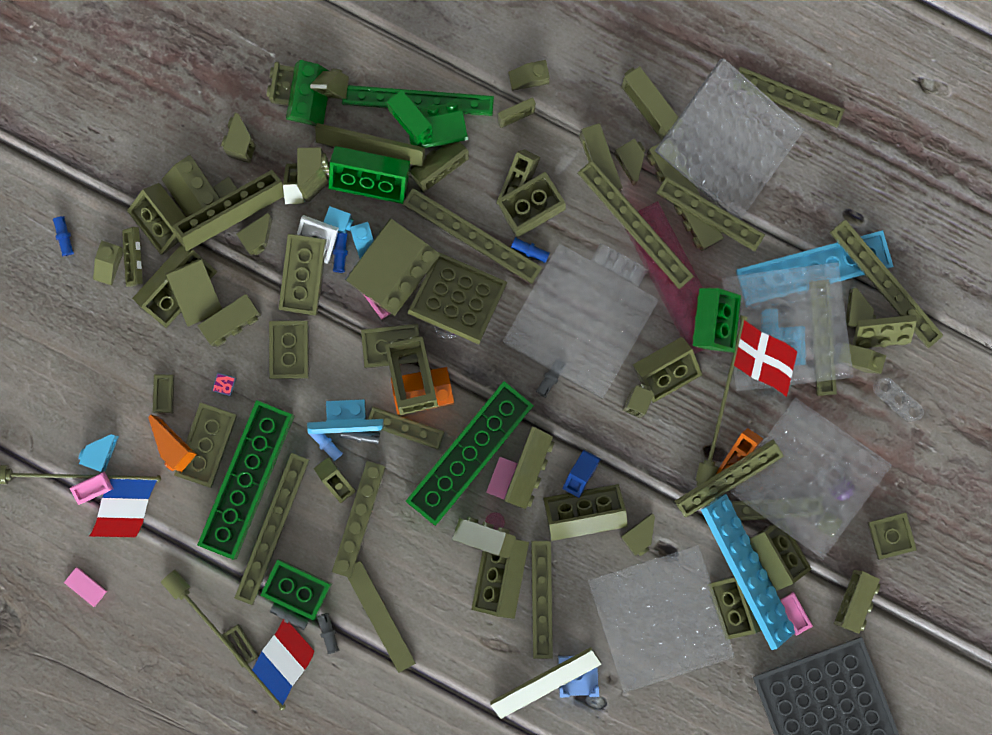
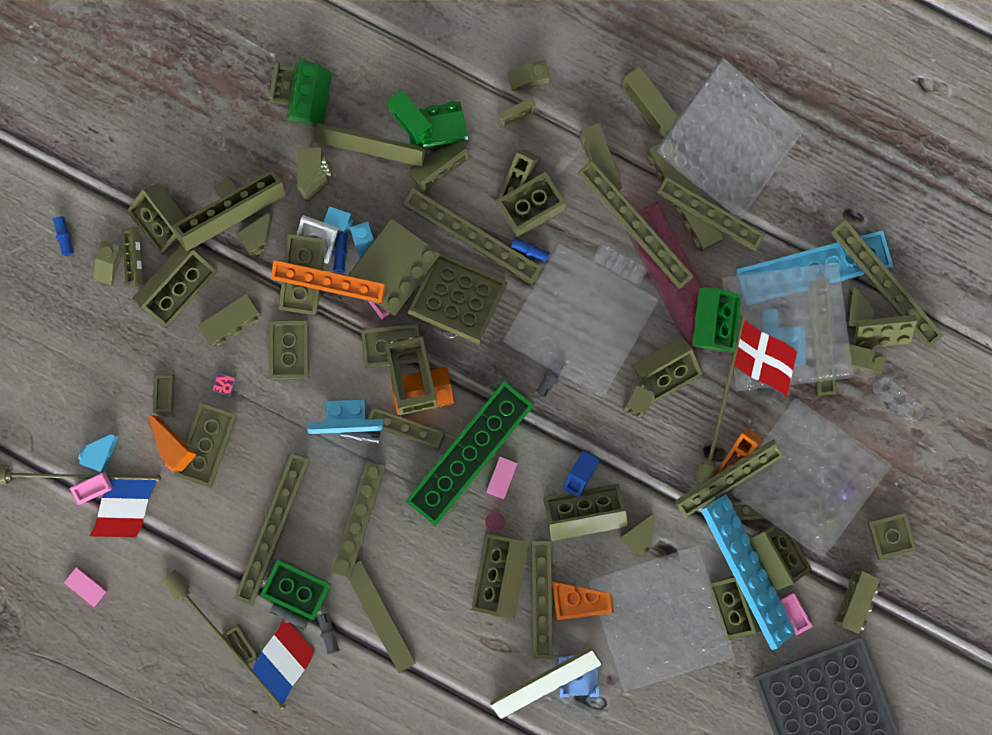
(189, 186): olive slope -> none
(193, 292): olive tile -> none
(238, 142): olive slope -> none
(246, 480): green brick -> none
(291, 192): olive slope -> none
(327, 445): light blue pin -> none
(328, 281): none -> orange plate
(331, 84): olive slope -> none
(334, 480): olive slope -> none
(369, 174): green brick -> none
(378, 98): green tile -> none
(484, 537): brick -> none
(528, 468): olive slope -> none
(580, 602): none -> orange wing
(631, 159): olive slope -> none
(795, 98): olive tile -> none

